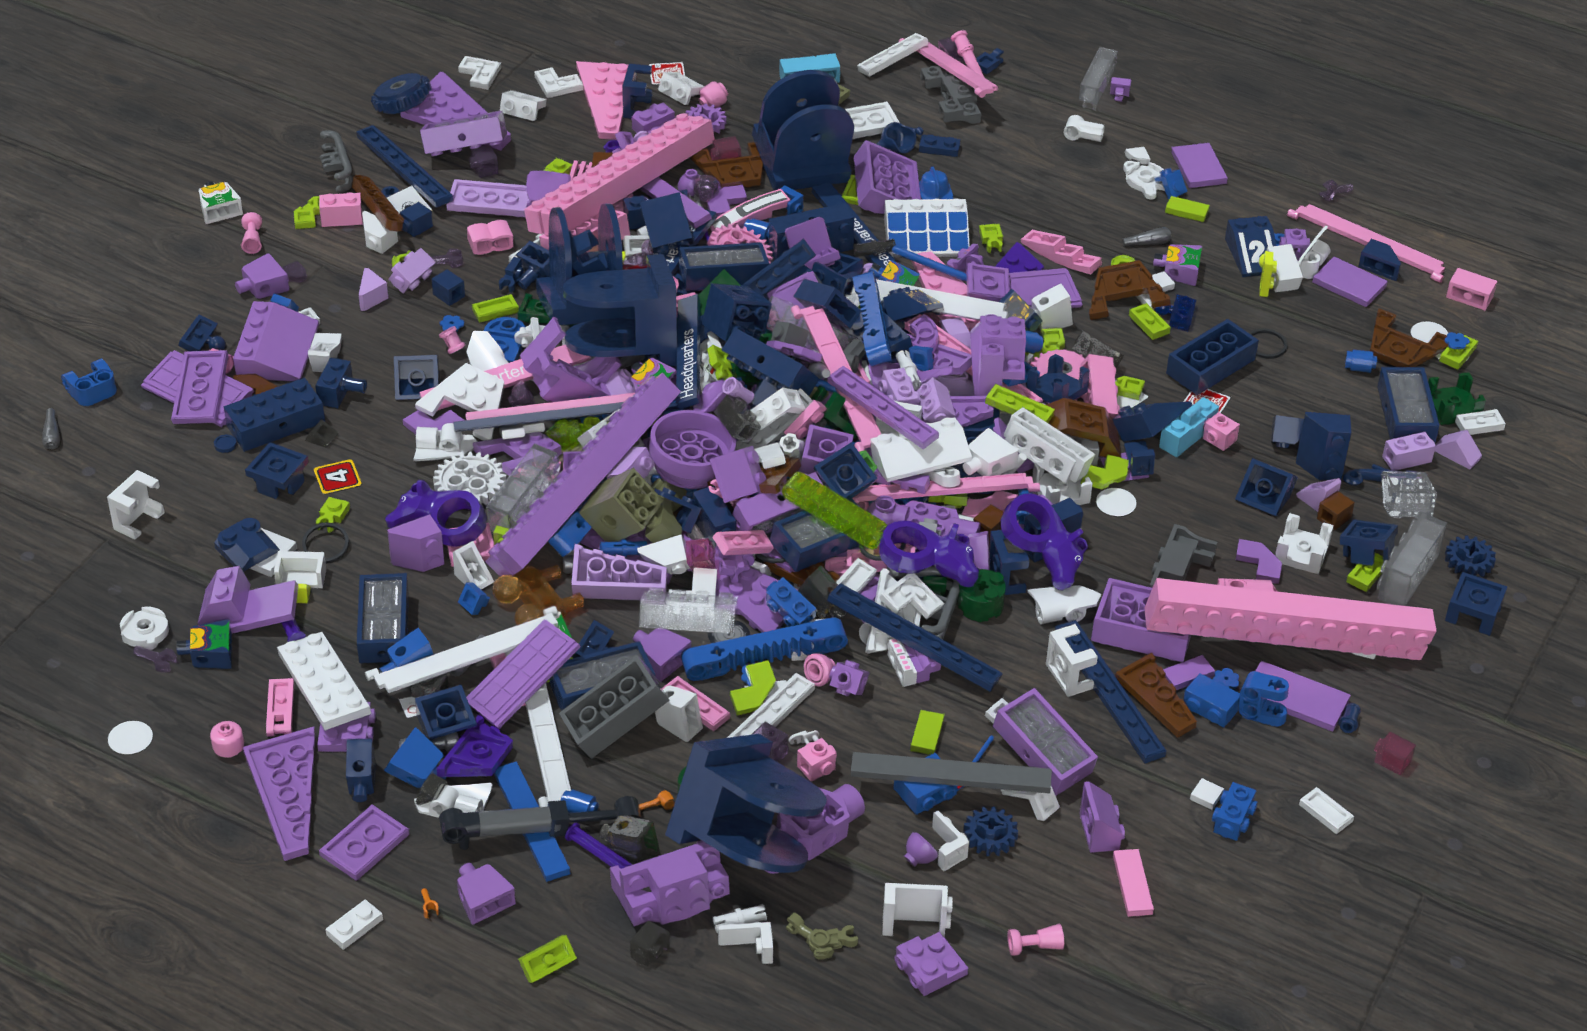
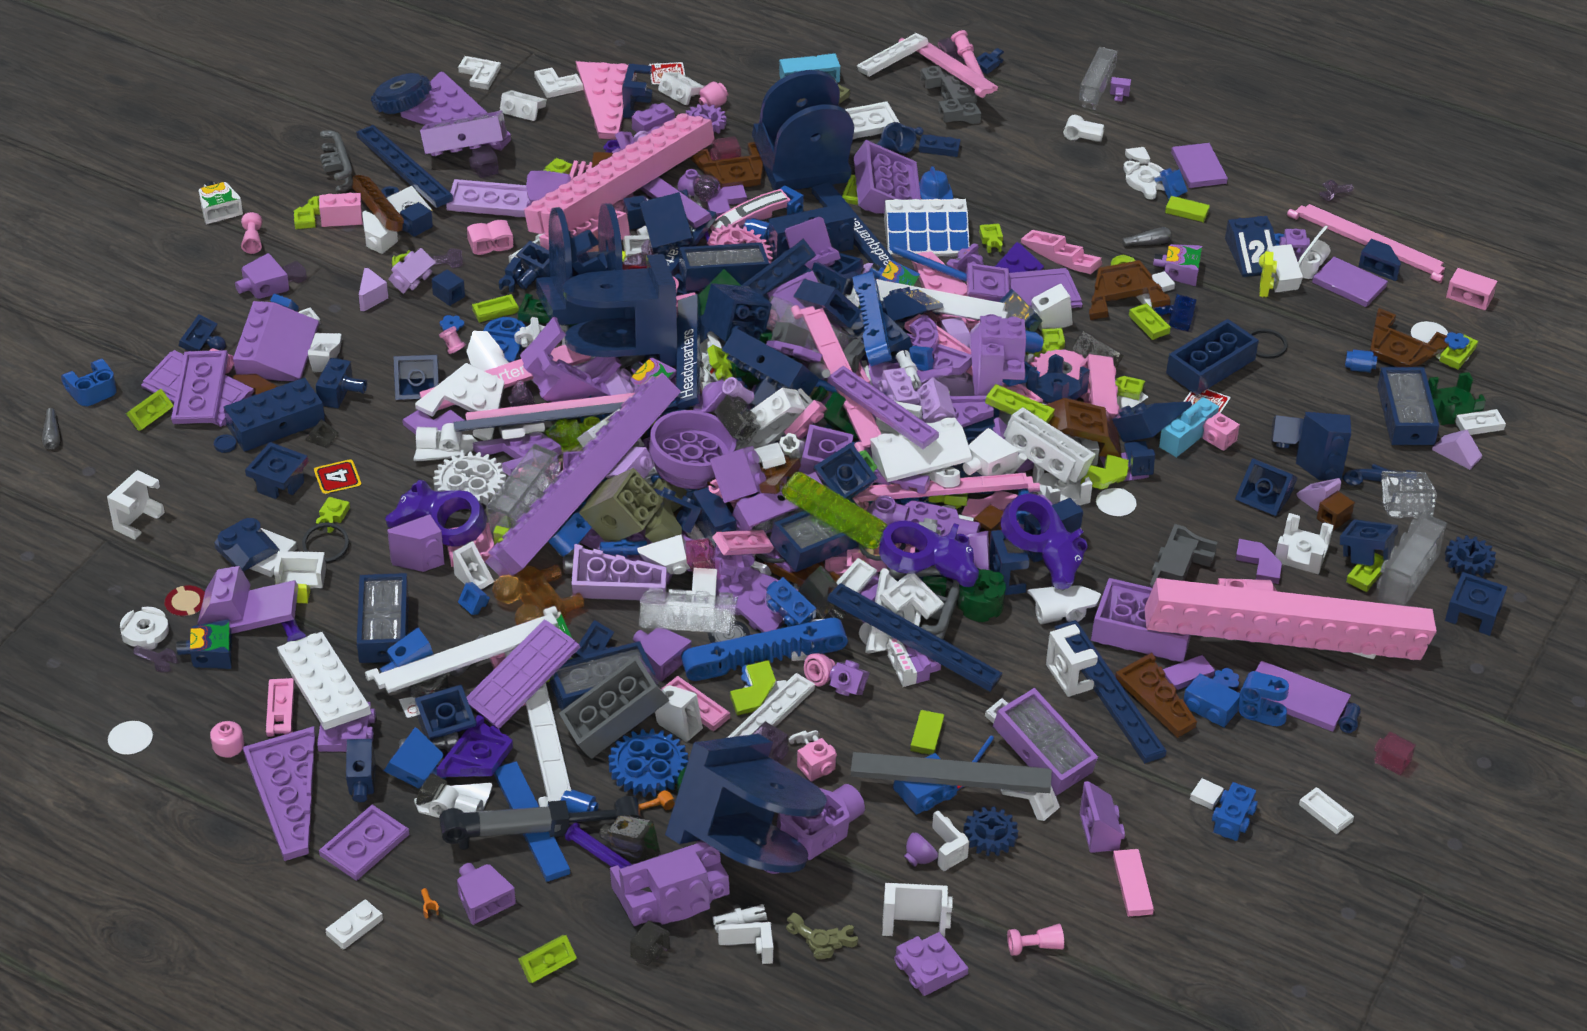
(149, 409): none -> lime plate
(184, 600): none -> sticker
(647, 762): none -> blue gear
(873, 247): clear smoke pin -> none
(1408, 451): lavender brick -> none

